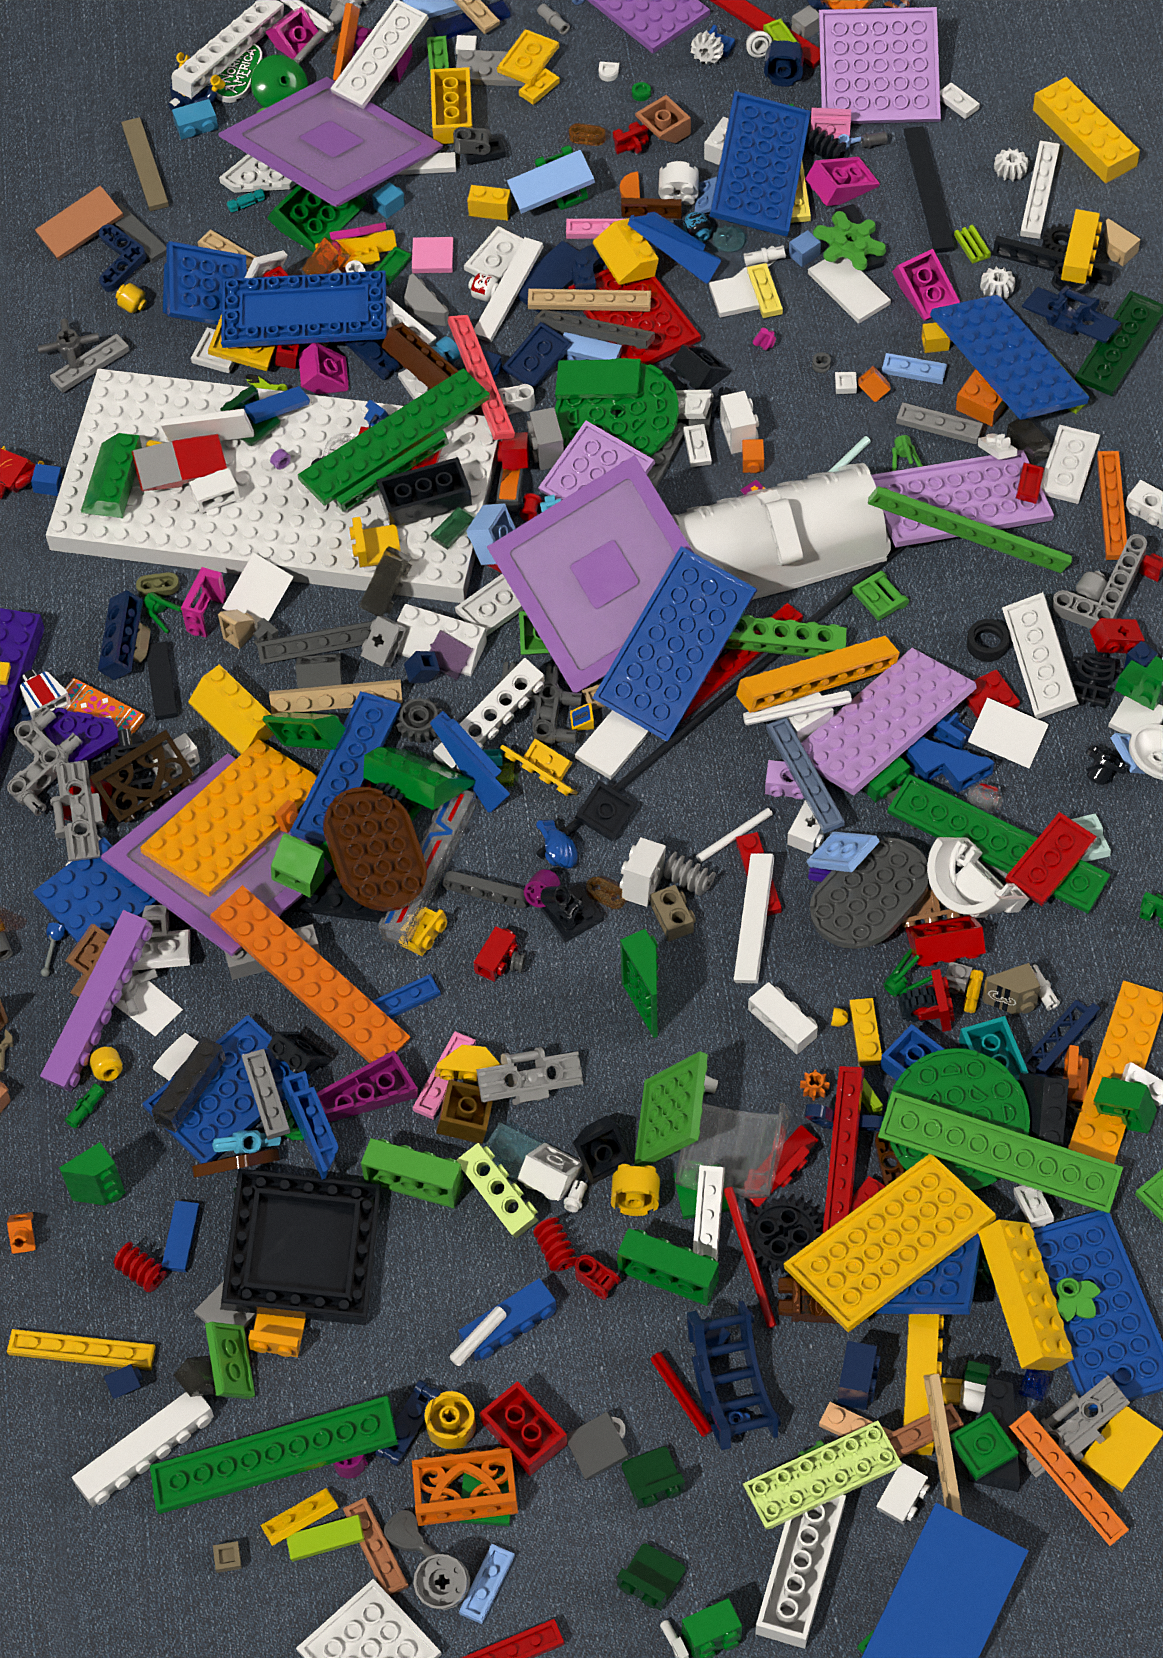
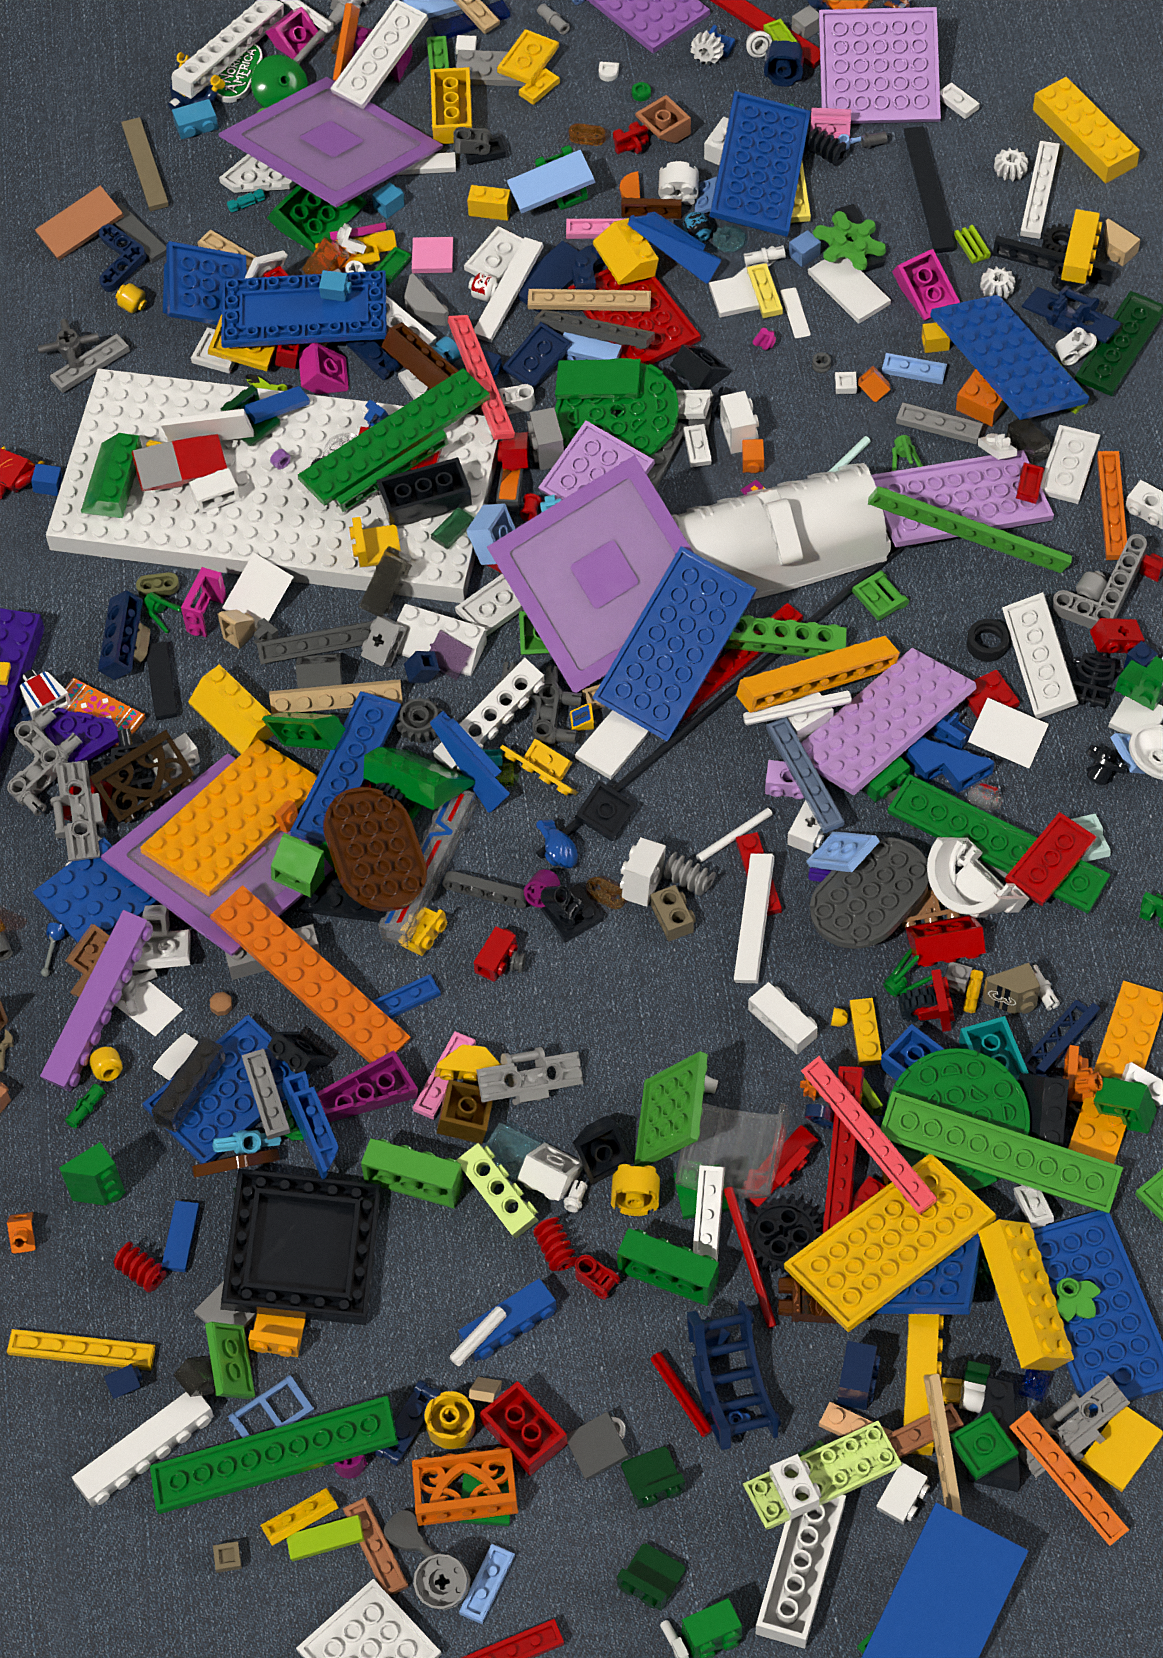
(221, 1003): none -> medium nougat tile
(288, 1381): none -> medium blue window
(334, 285): none -> dark azure brick
(351, 245): none -> white bracket
(485, 1389): none -> tan tile
(640, 975): green slope -> none
(790, 1487): none -> white brick
(795, 312): none -> white sticker
(840, 179): dark pink slope -> none
(869, 1135): none -> coral tile
(1073, 346): none -> white piece
(1087, 1082): none -> orange gear

